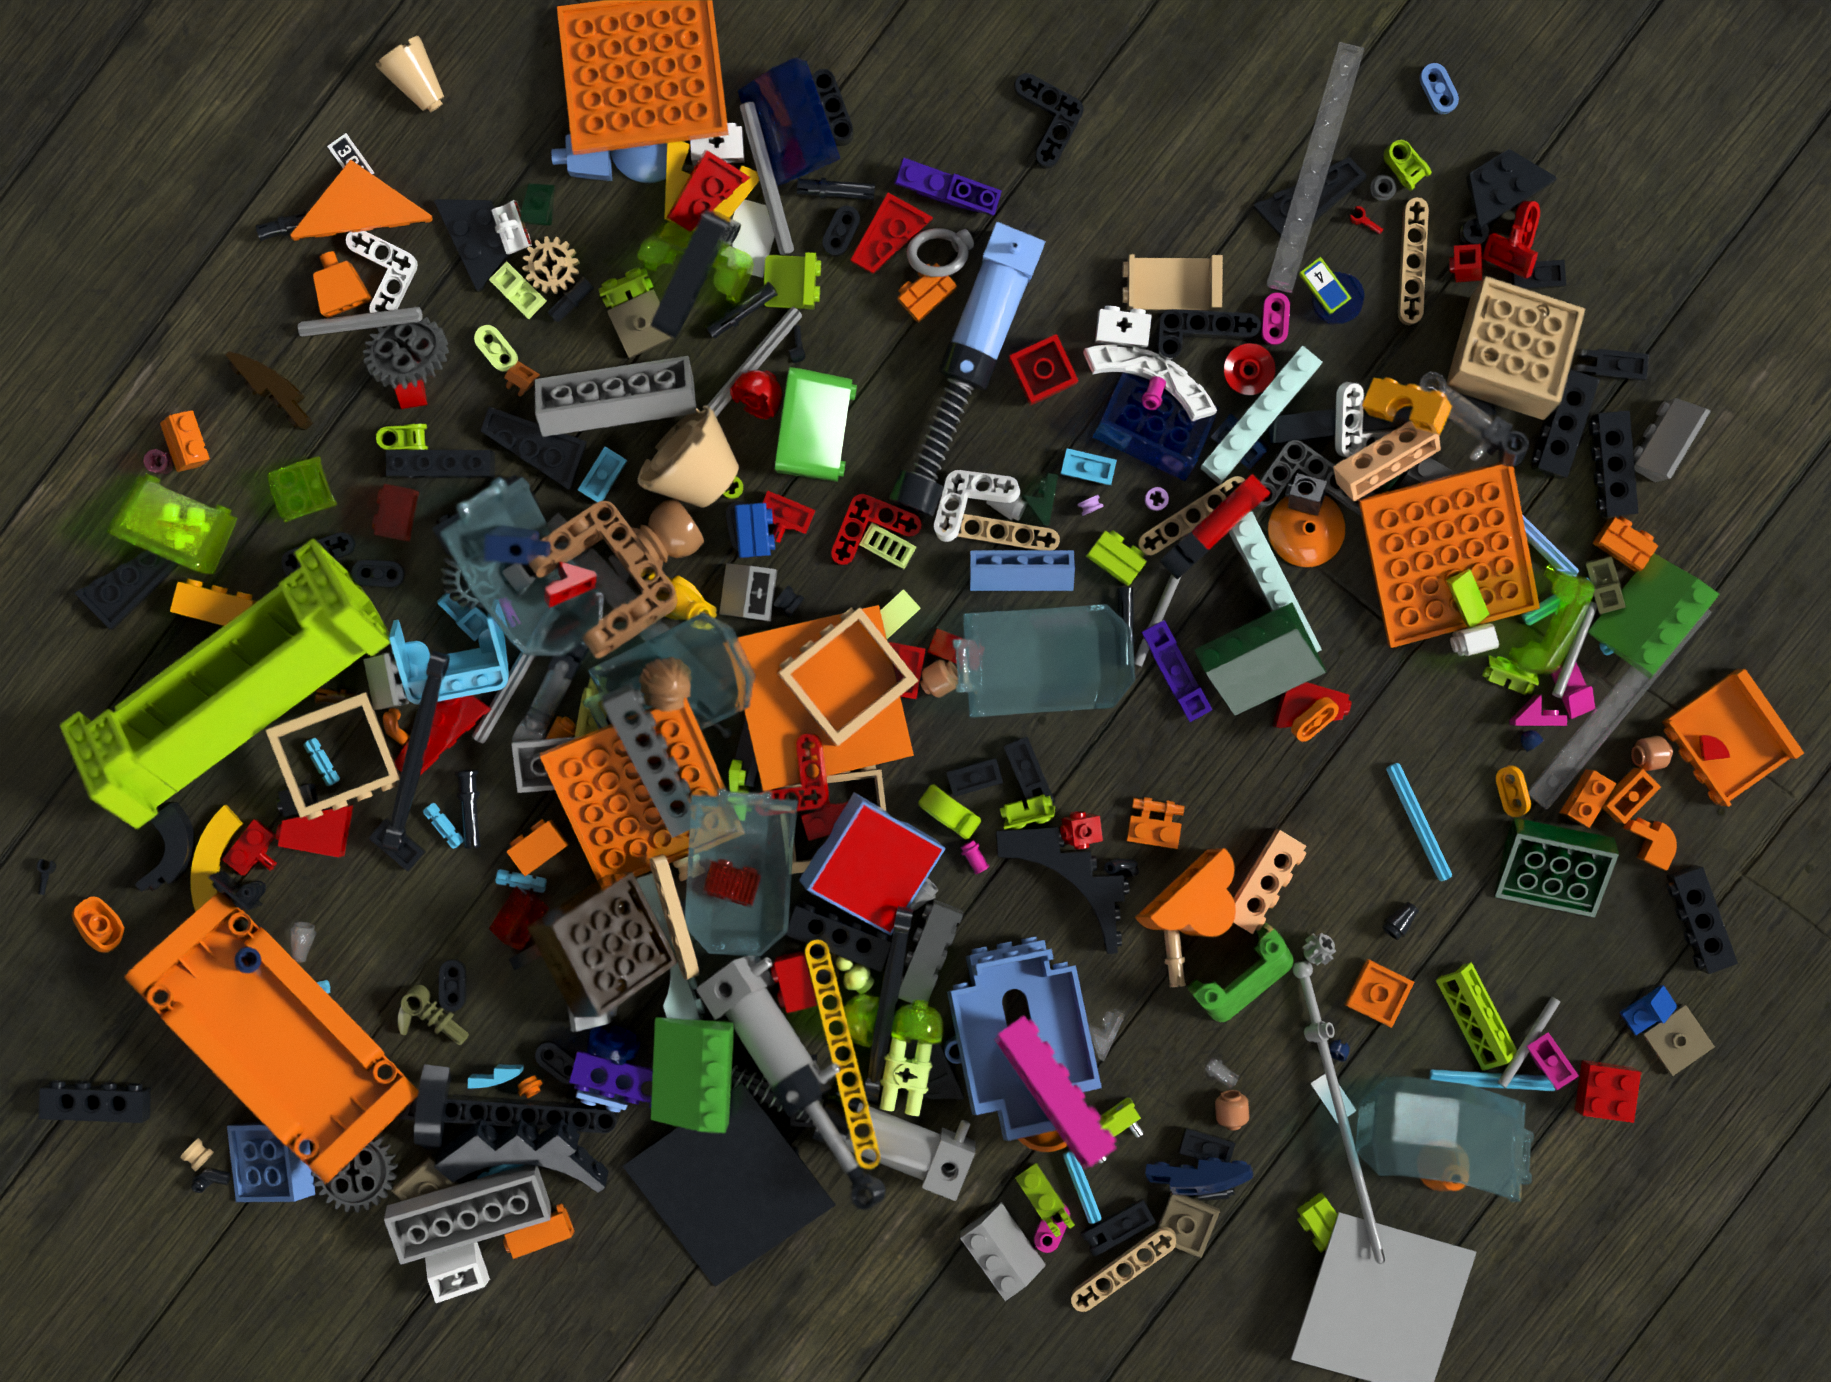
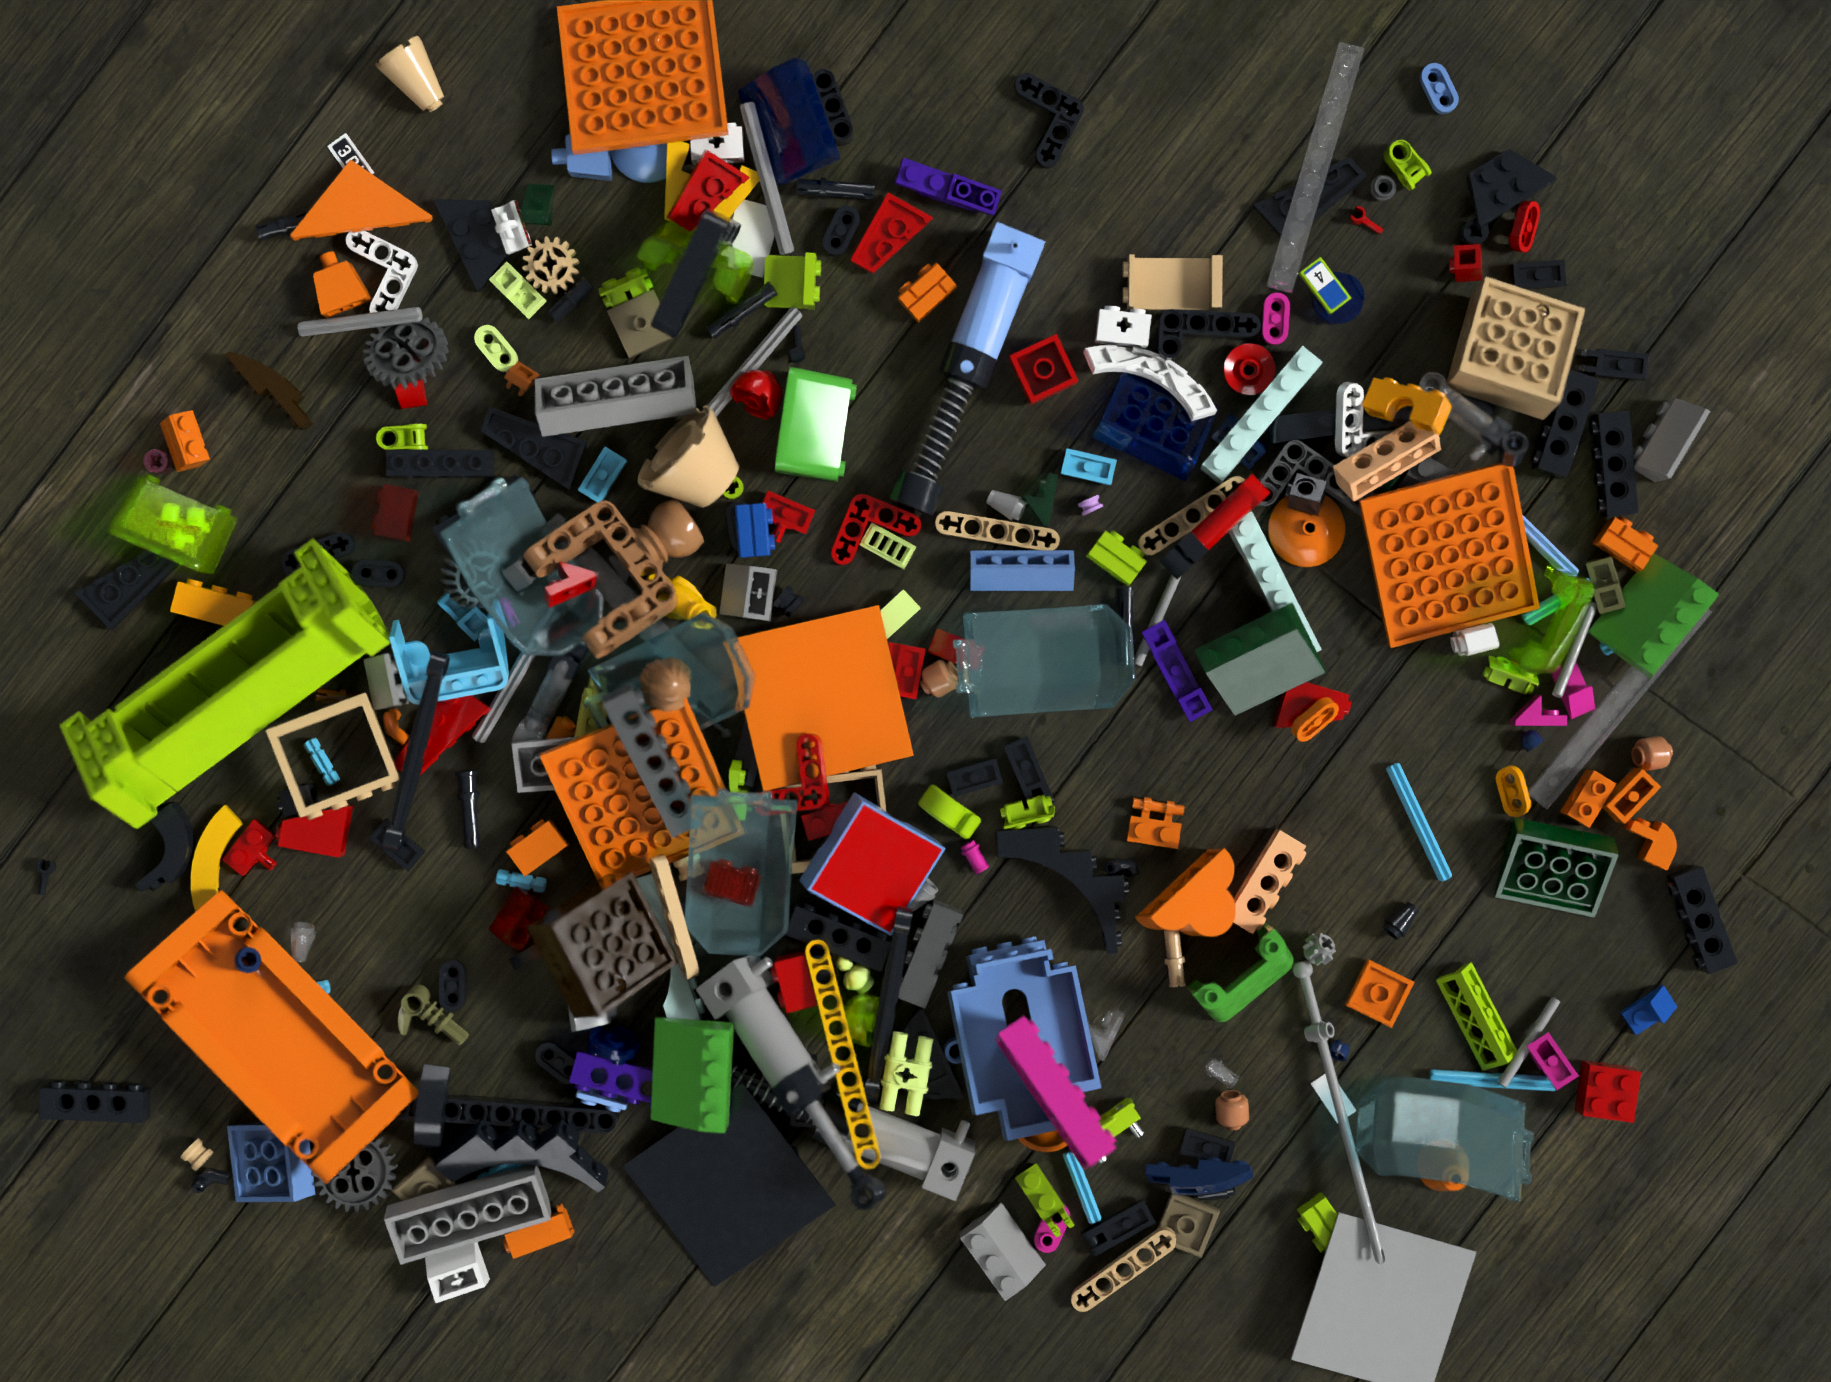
(98, 924): orange piece -> none
(243, 896): black hinge -> none
(300, 489): clear neon green slope -> none
(443, 825): medium azure axle -> none
(501, 1074): medium azure slope -> none
(514, 545): dark blue torso -> none
(529, 1087): orange plate -> none
(875, 707): tan window -> none
(917, 1022): clear neon green cylinder -> none
(961, 242): light grey piece -> none
(968, 490): white beam -> none
(1081, 829): red brick -> none
(1152, 398): dark pink pin -> none
(1163, 494): lavender bush -> none
(1418, 249): tan beam -> none
(1468, 598): lime slope -> none
(1510, 253): red plate -> none
(1678, 1040): dark tan plate -> none
(1712, 748): red tile -> none
(1745, 723): orange panel -> none

